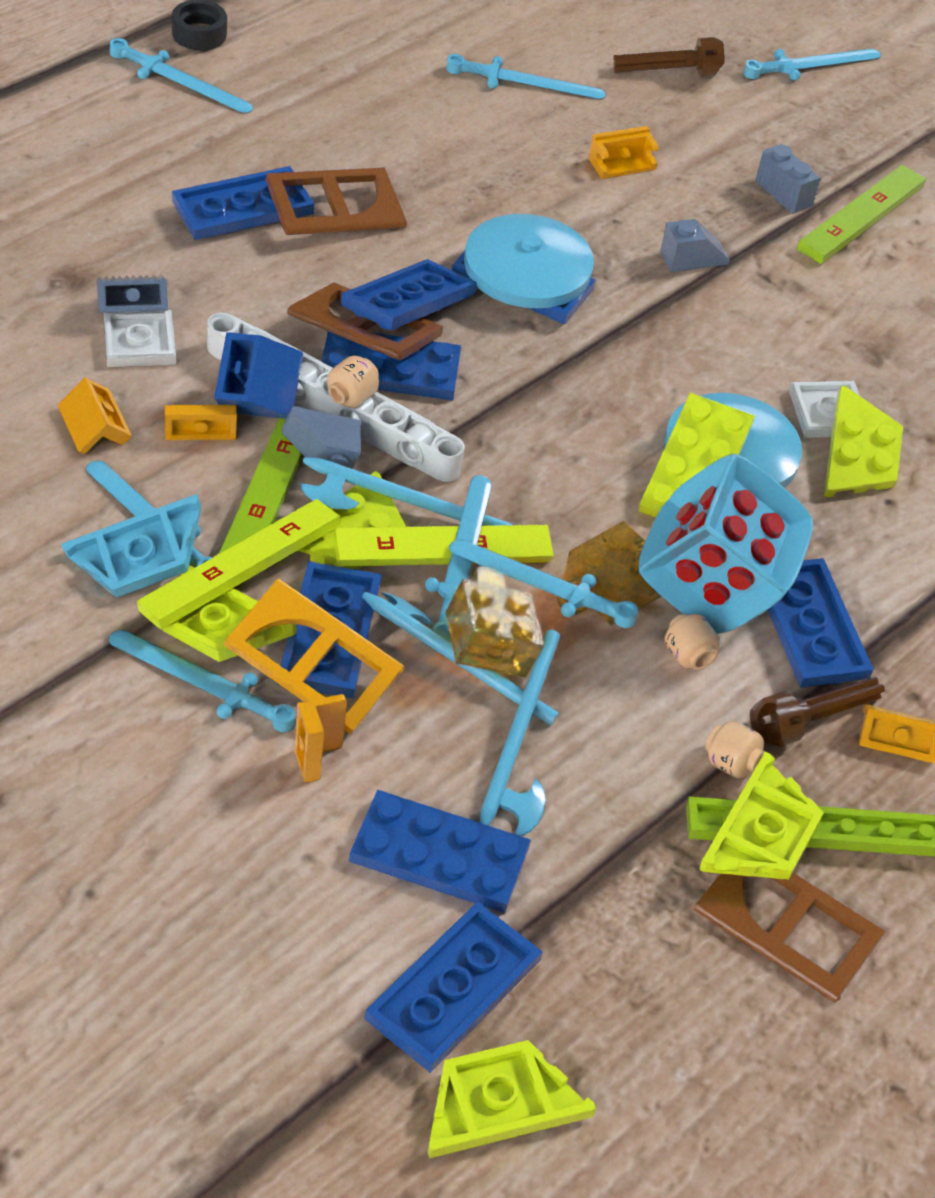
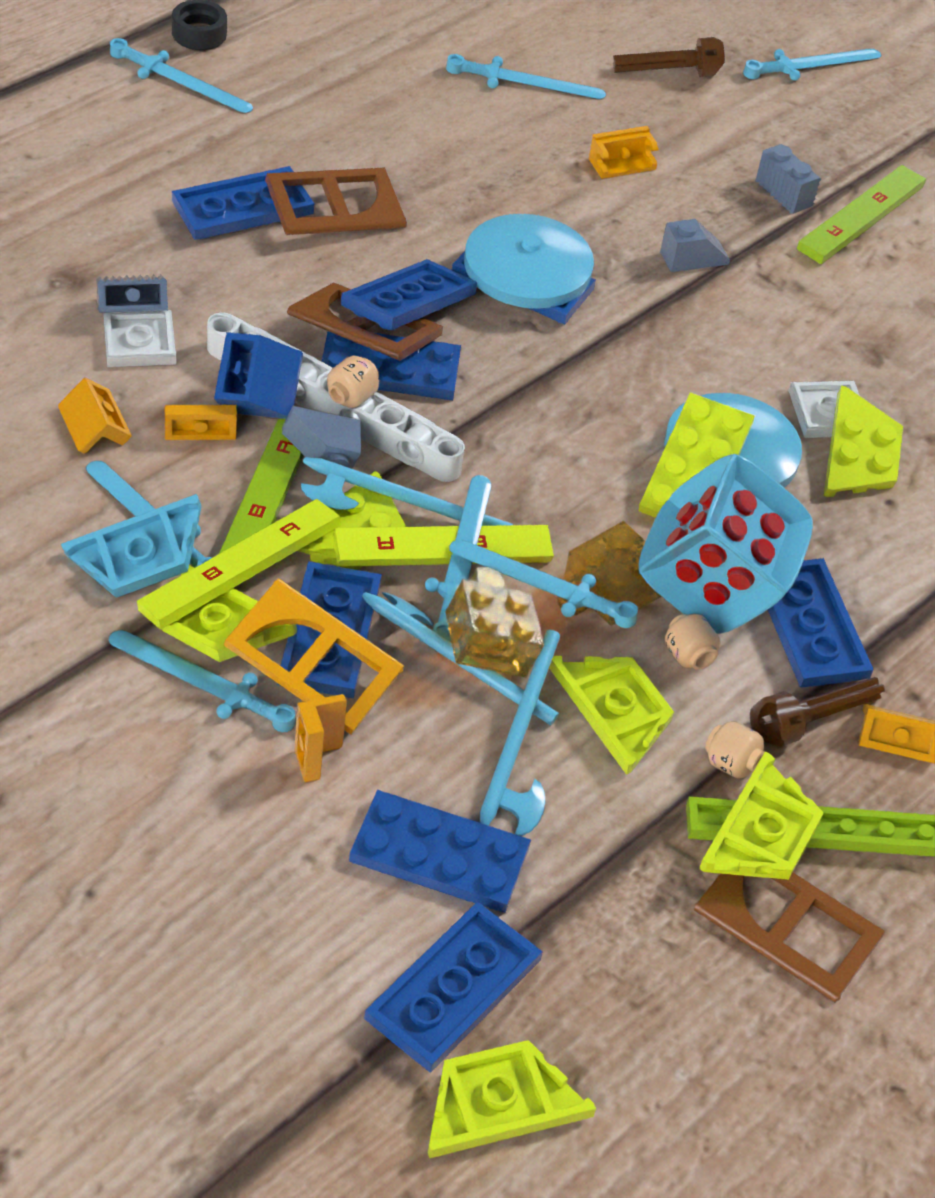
(616, 703): none -> neon yellow wing

